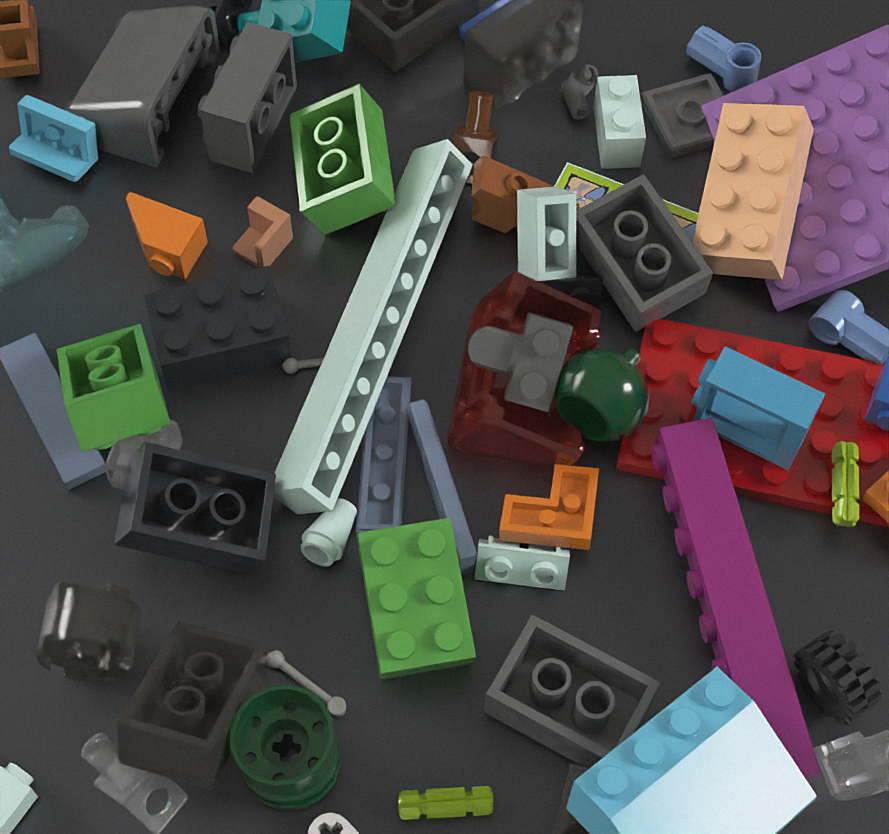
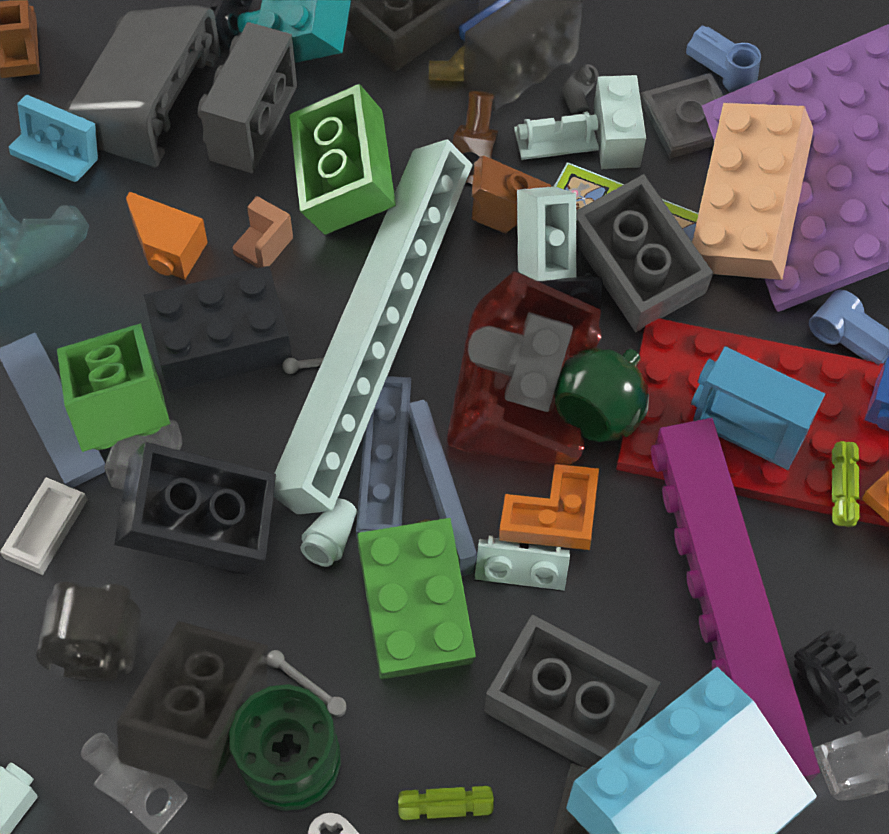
(43, 526): none -> white tile
(448, 70): none -> clear yellow arm
(555, 138): none -> light aqua hinge

